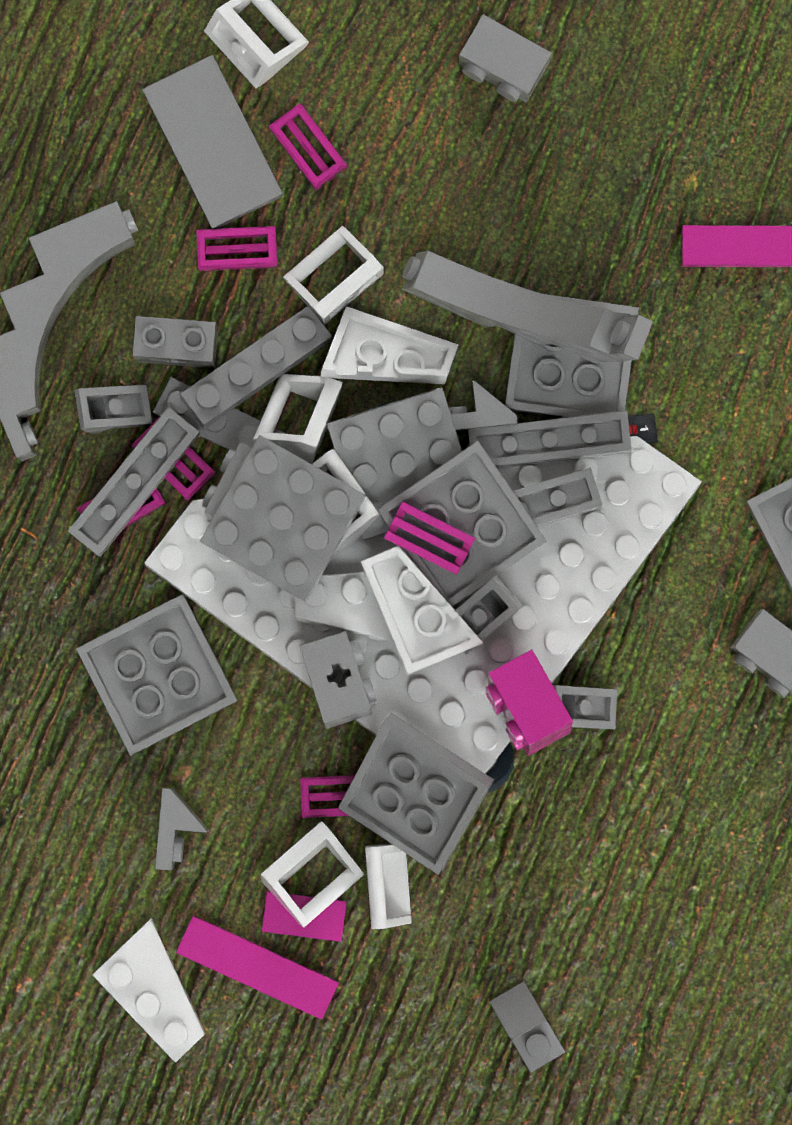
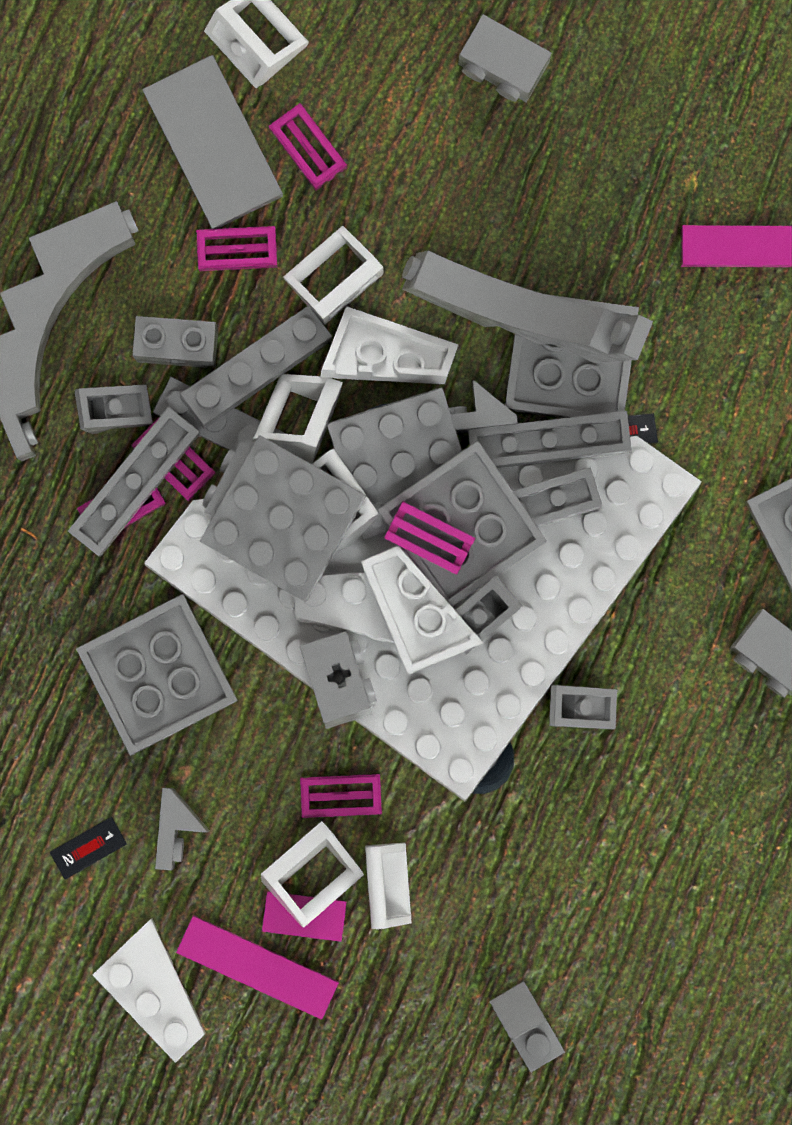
(88, 848): none -> black sticker
(415, 793): light grey plate -> none
(529, 703): dark pink brick -> none

